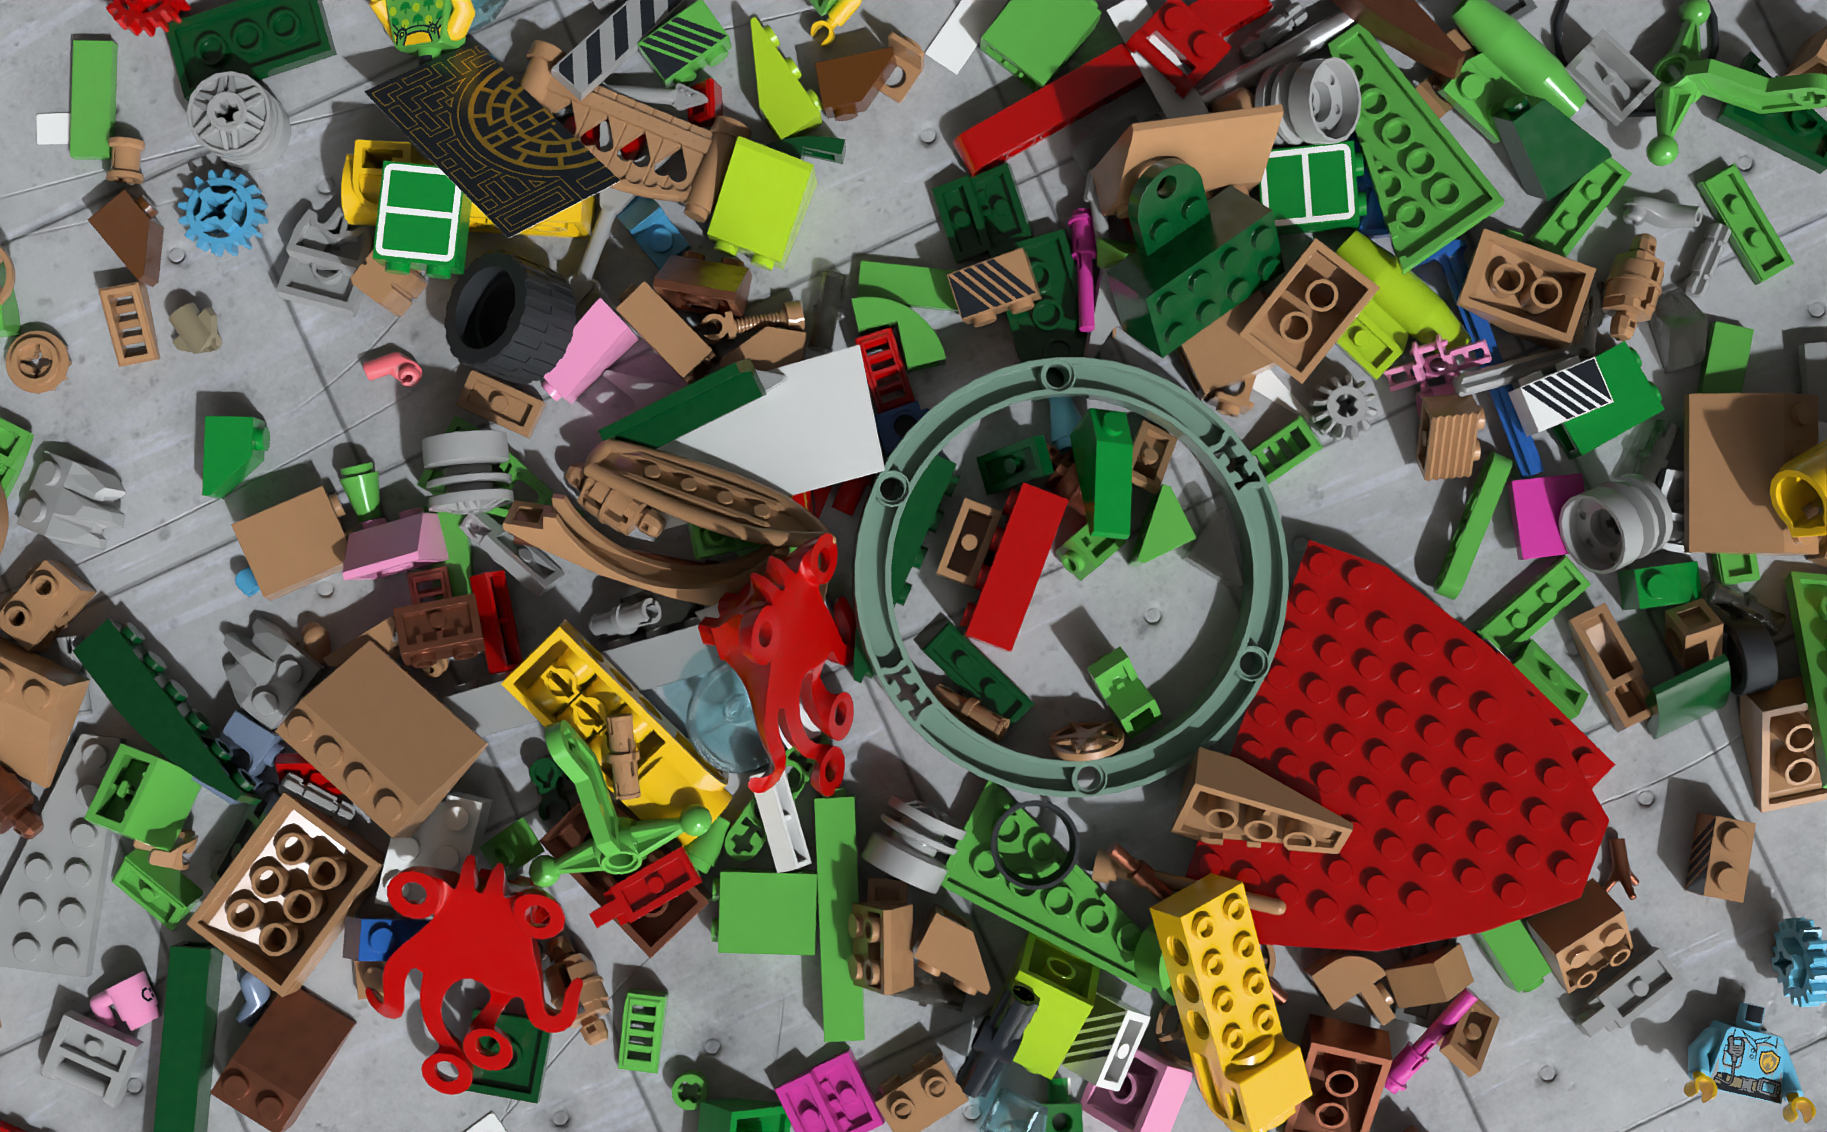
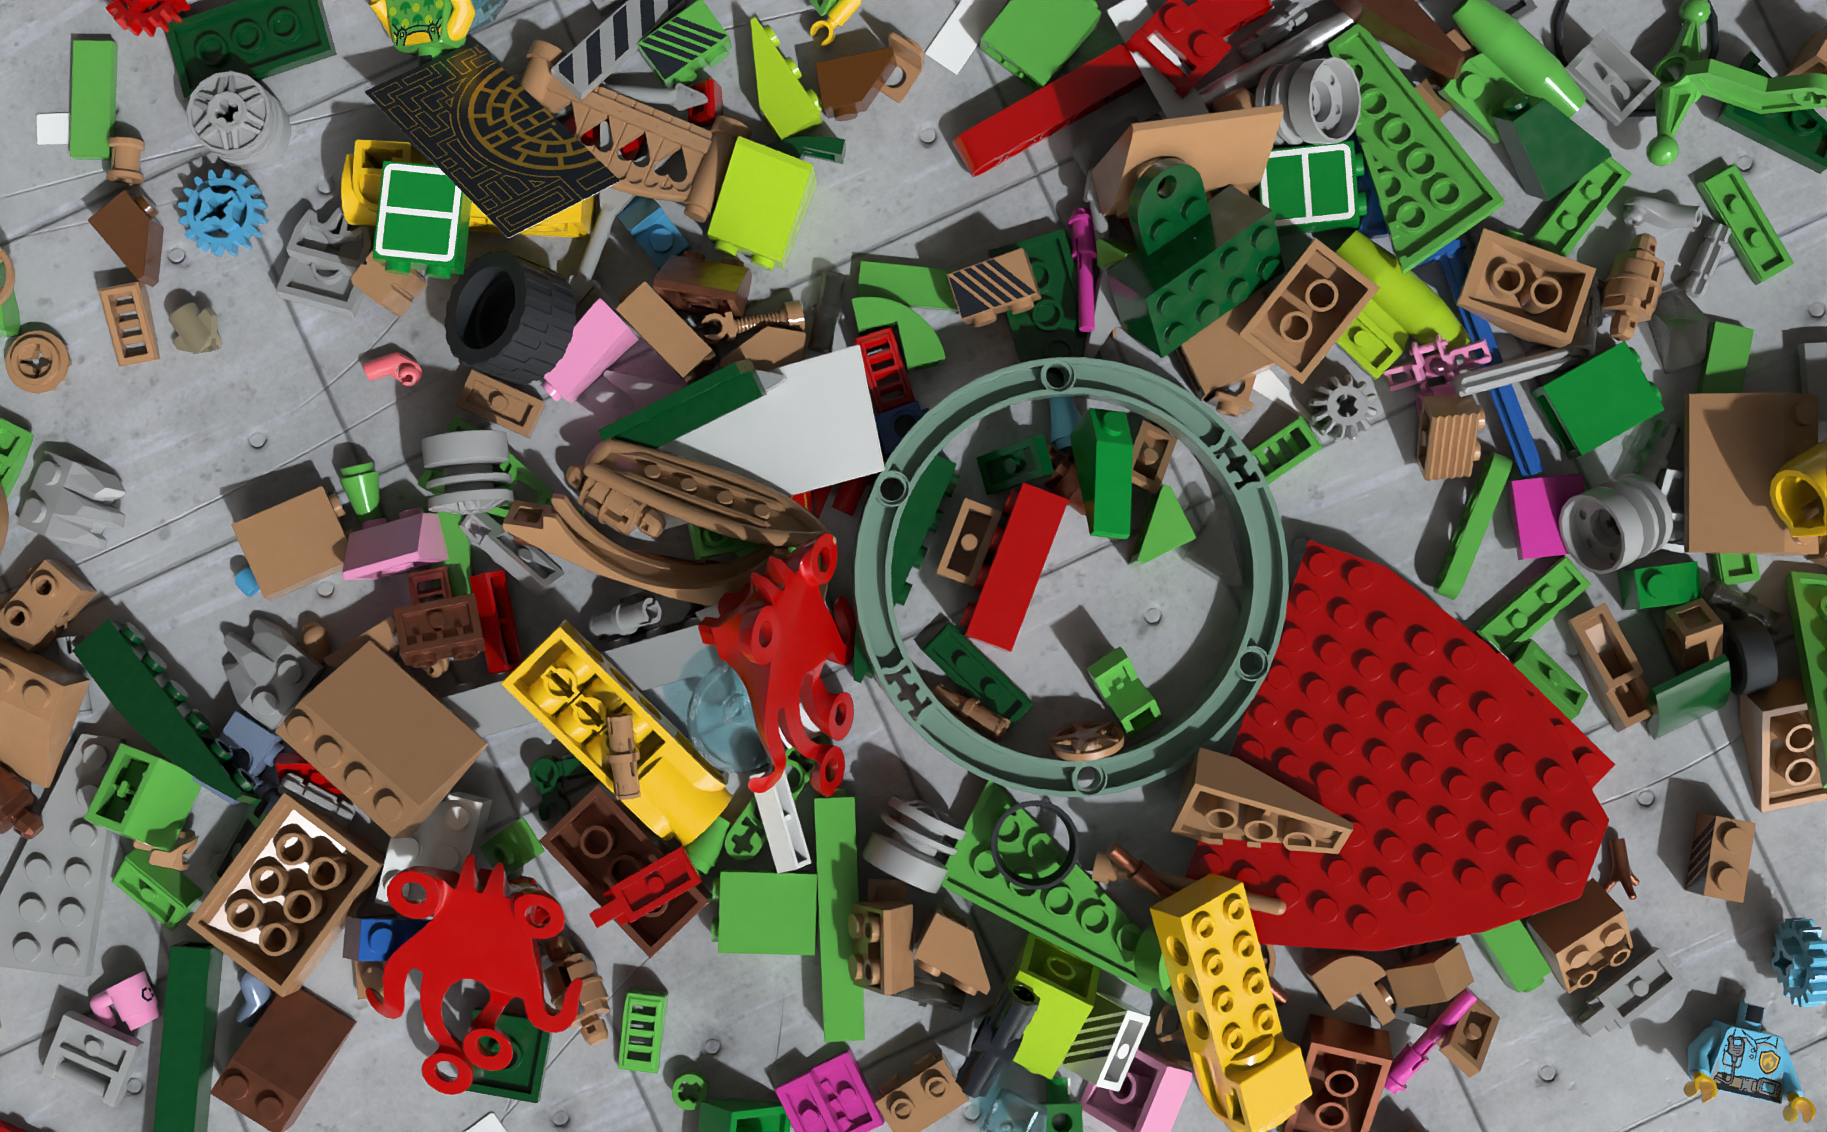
(231, 452): green slope -> none
(616, 842): bright green piece -> none
(982, 213): dark green slope -> none
(1086, 553): bright green bracket -> none
(1560, 396): brick -> none

